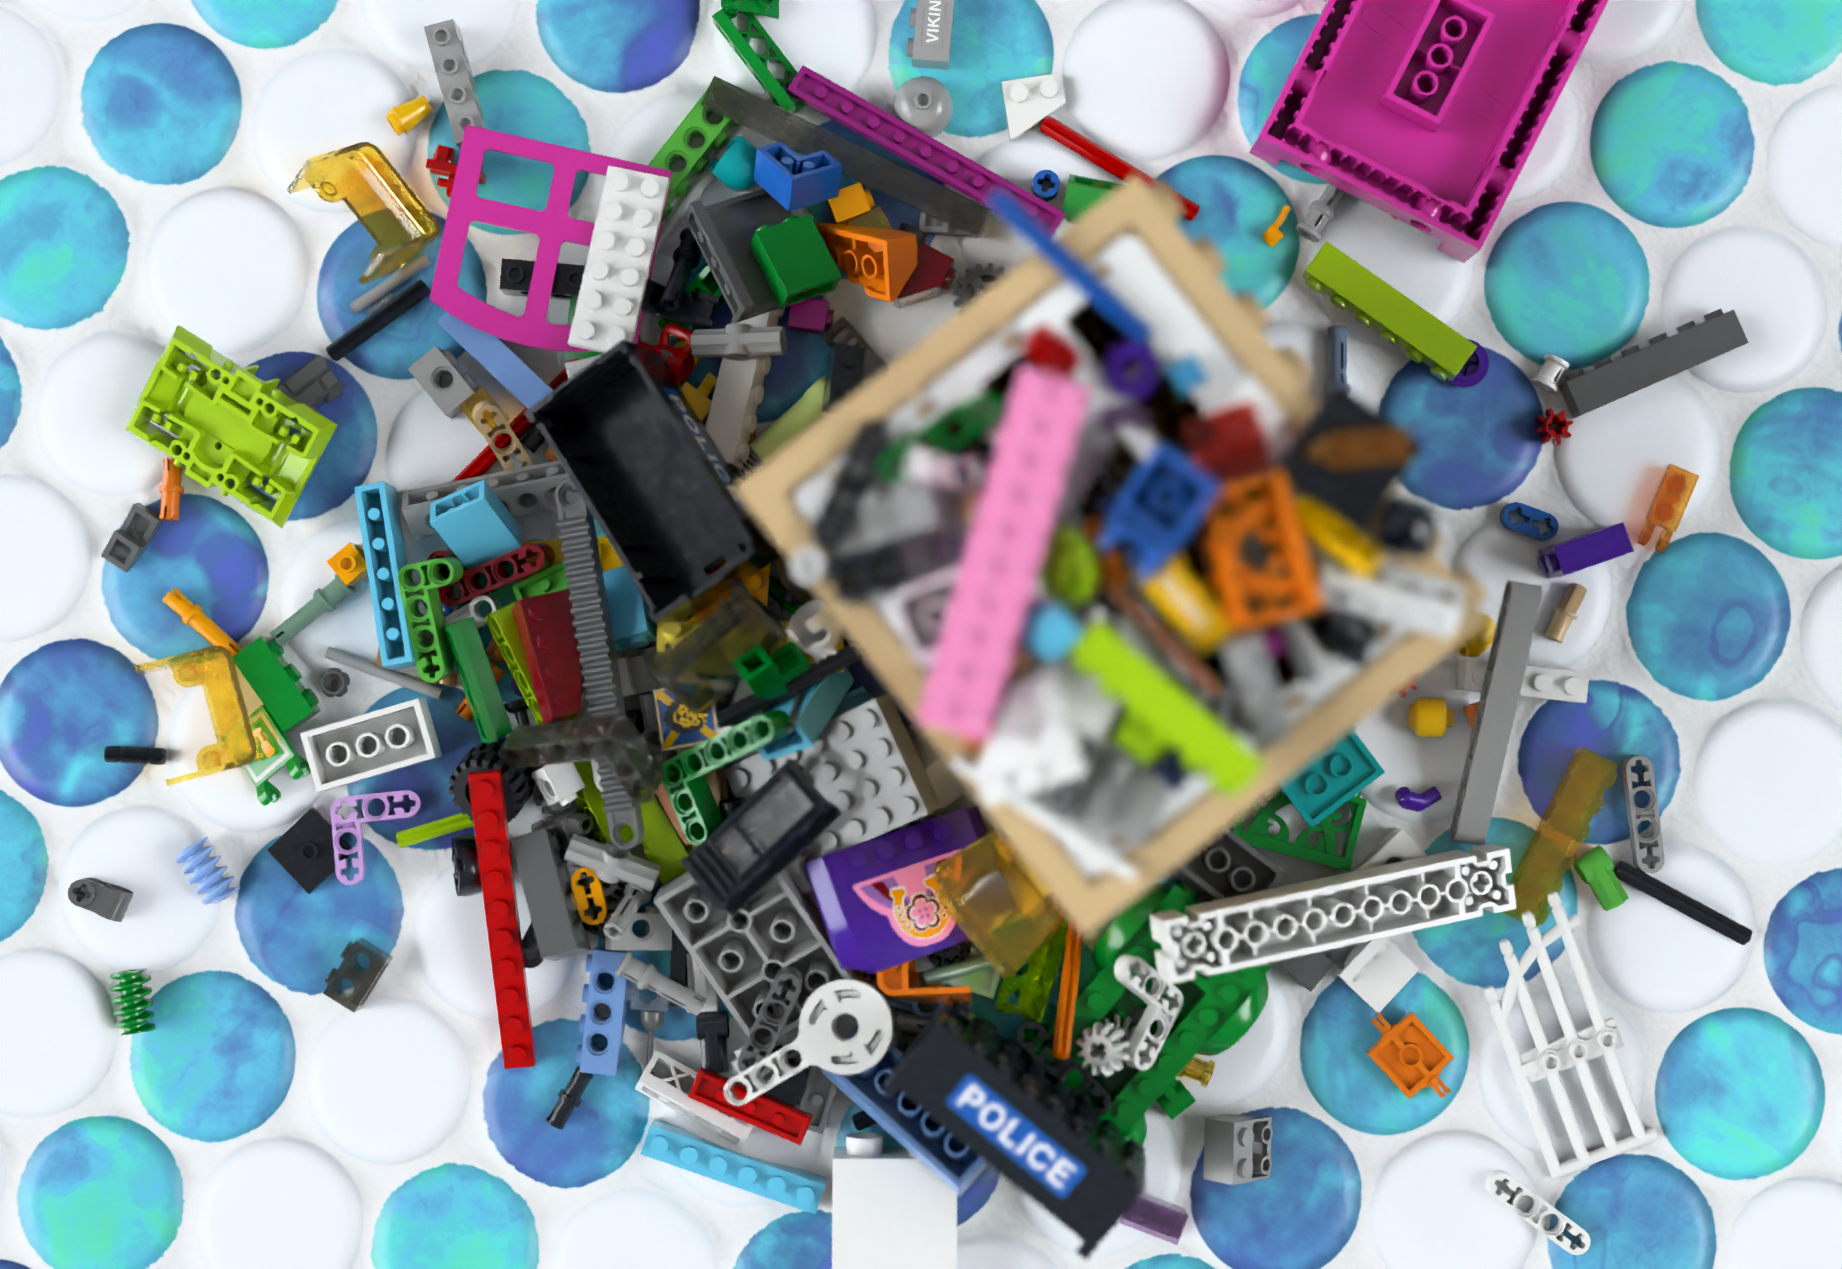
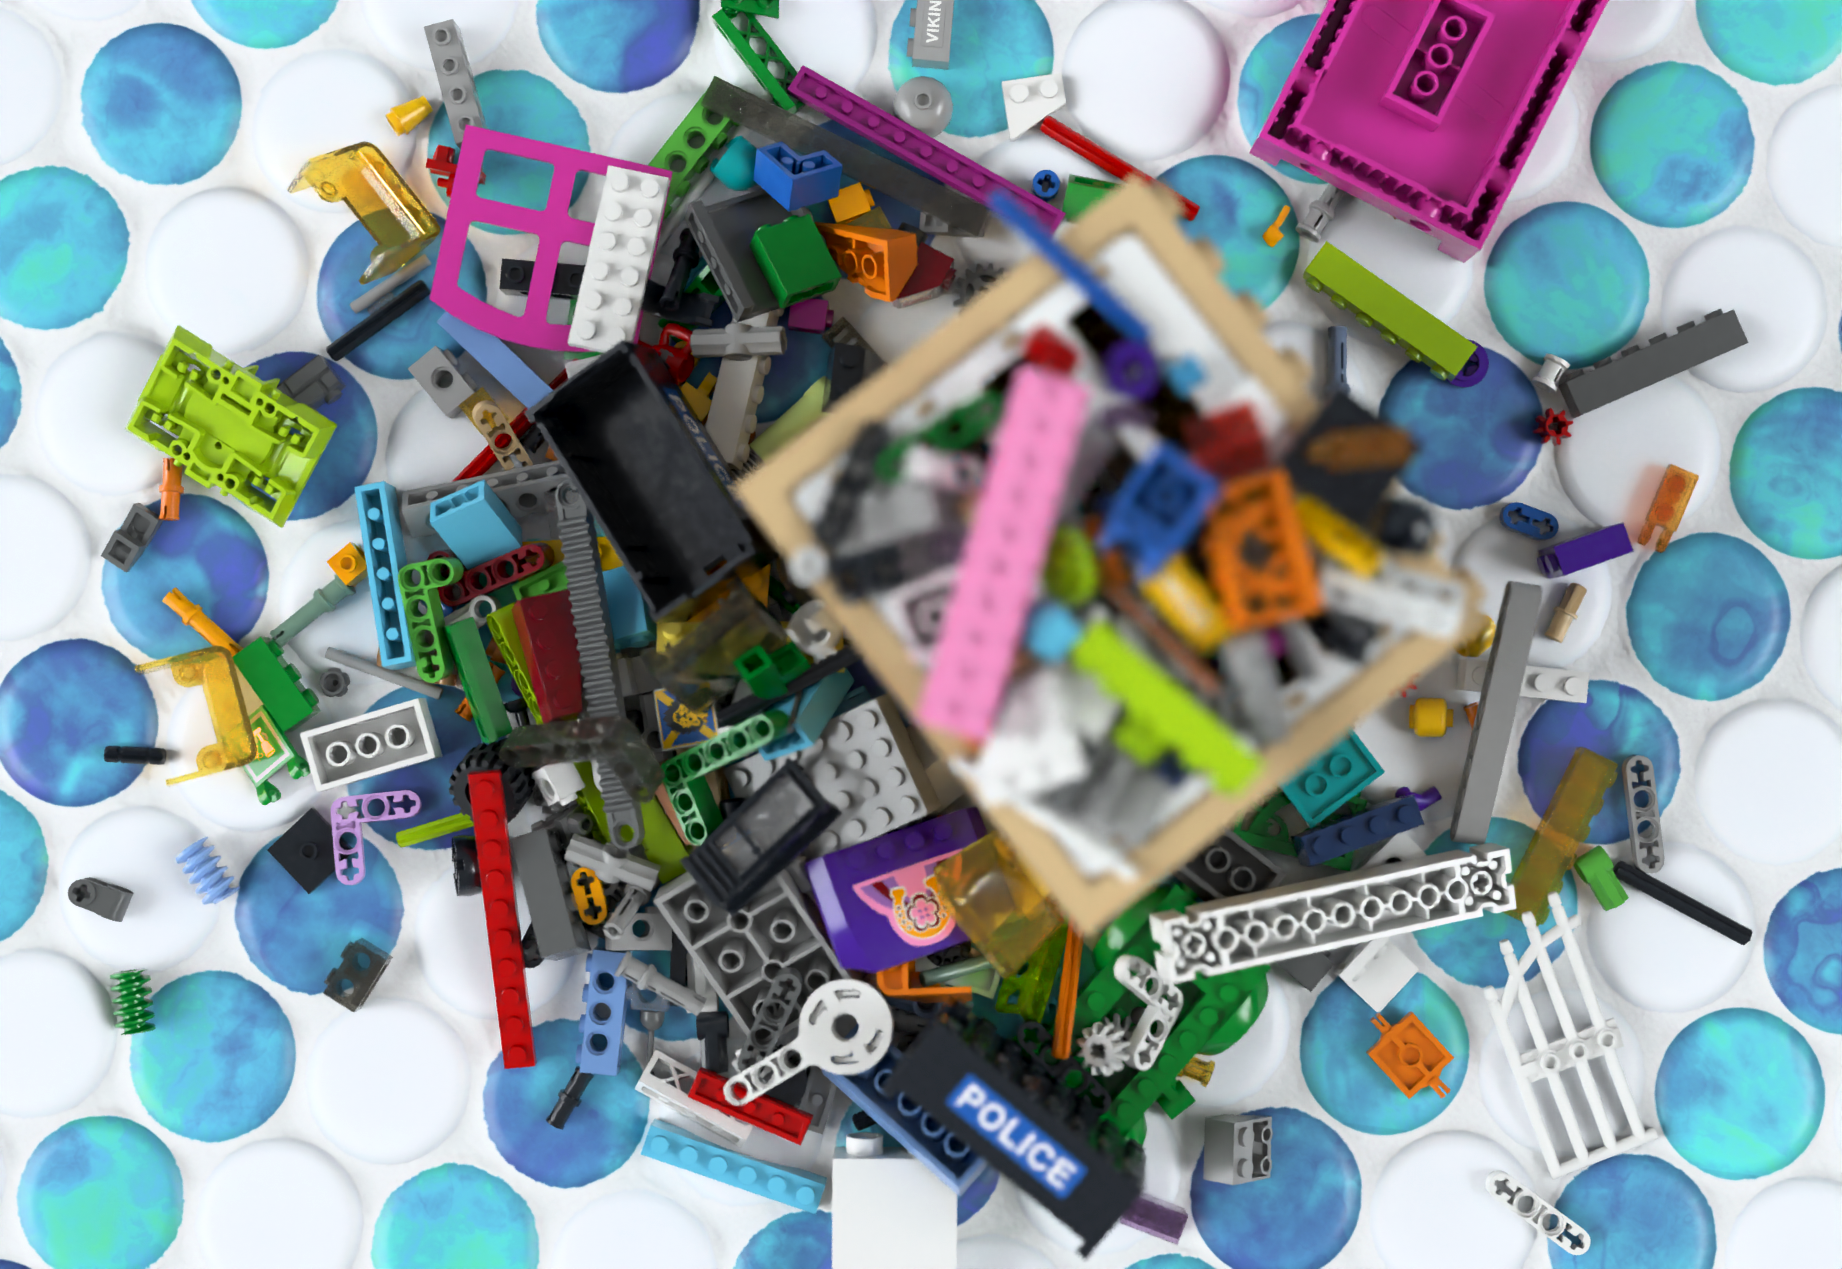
(1357, 830): none -> dark blue brick

